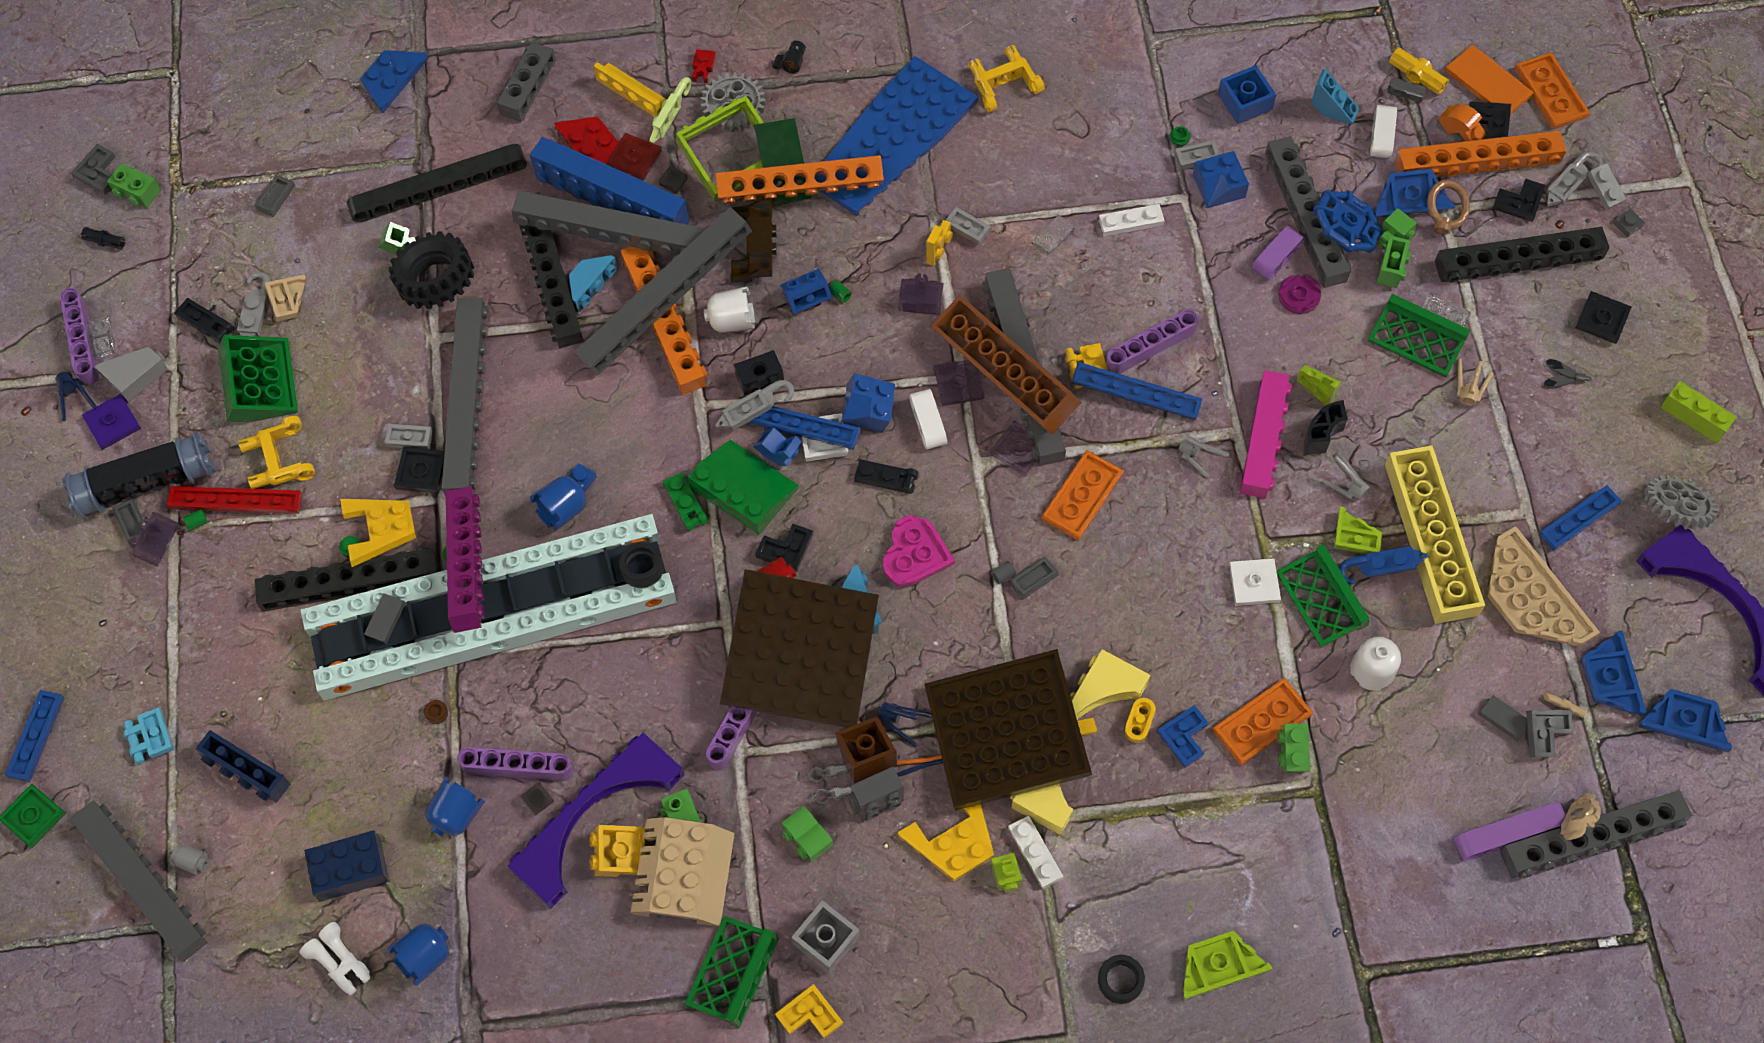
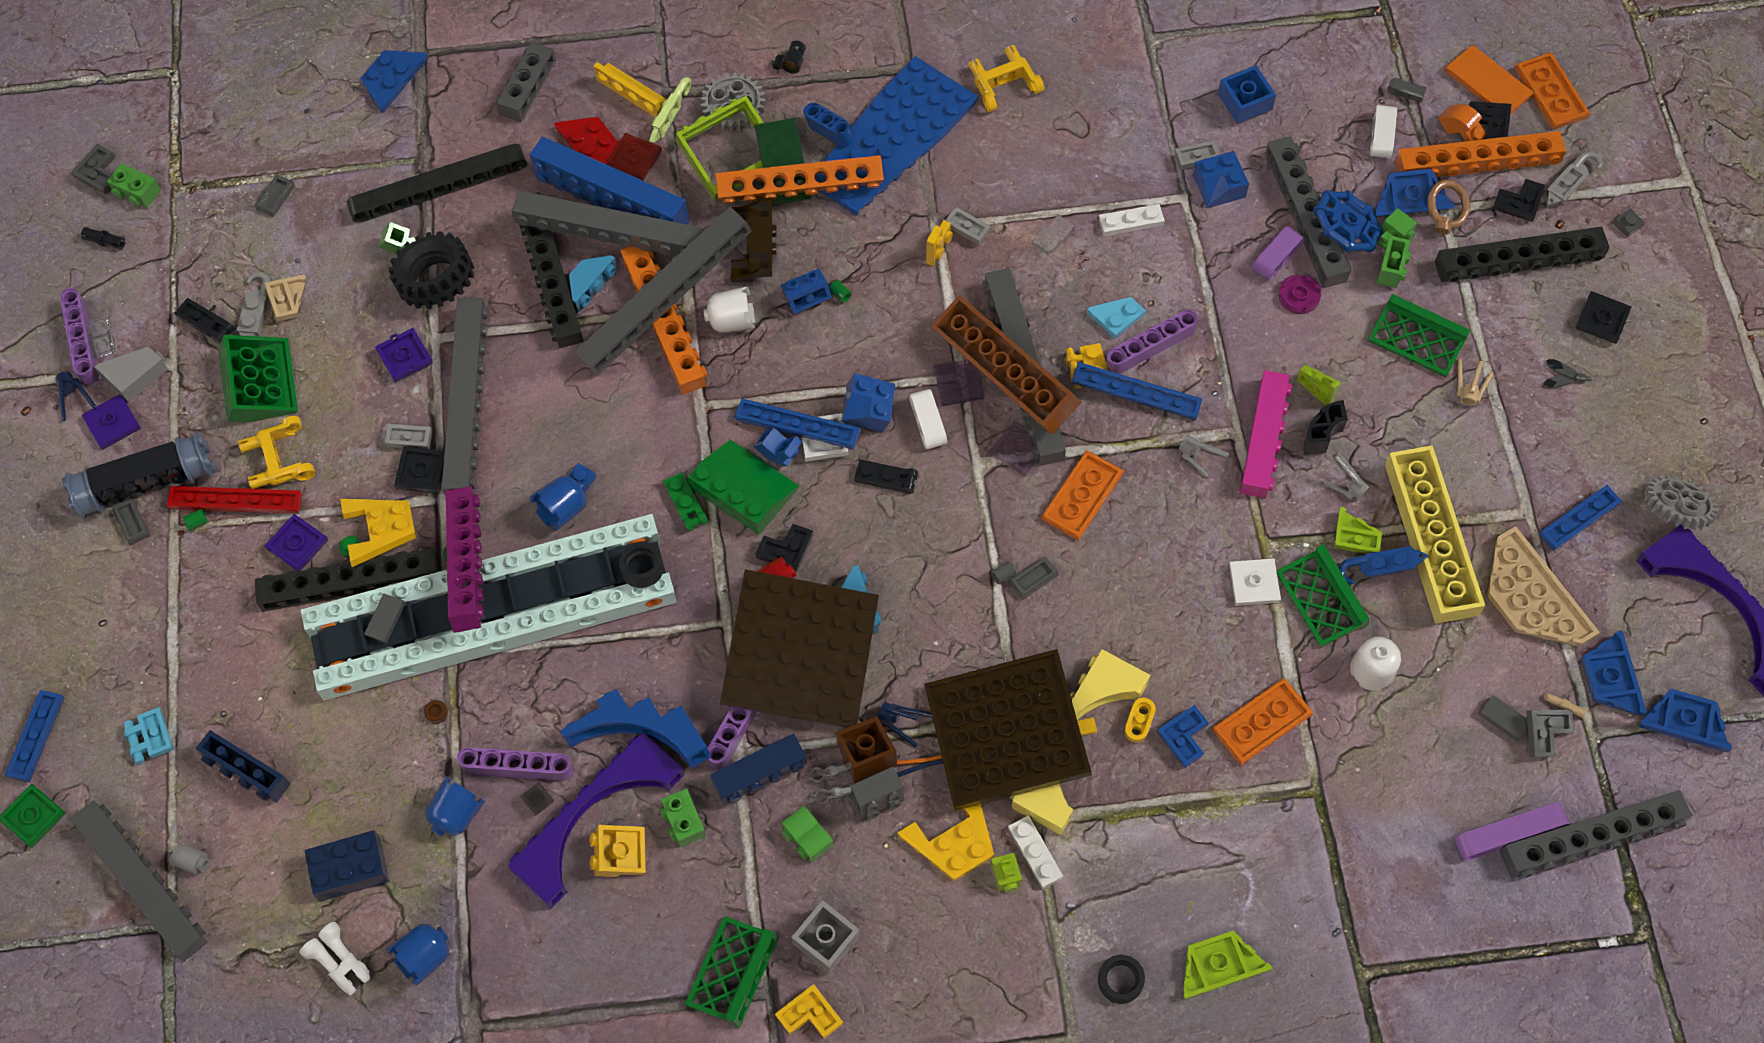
(154, 539): clear purple brick -> none
(296, 543): none -> dark purple plate
(404, 354): none -> dark purple plate
(614, 718): none -> blue arch
(673, 179): clear smoke plate -> none
(683, 870): tan slope -> none
(703, 63): red plate -> none
(752, 406): light grey plate -> none
(758, 769): none -> dark blue brick
(764, 363): black brick -> none
(828, 124): none -> blue beam
(915, 552): dark pink plate -> none
(921, 295): clear purple brick -> none
(1117, 315): none -> medium azure wing
(1180, 136): green plate -> none
(1294, 748): bright green brick -> none
(1332, 99): dark azure slope -> none
(1419, 71): yellow piece -> none
(1447, 309): clear slope -> none
(1575, 826): tan piece -> none
(1606, 186): light grey plate -> none
(1698, 412): lime brick -> none

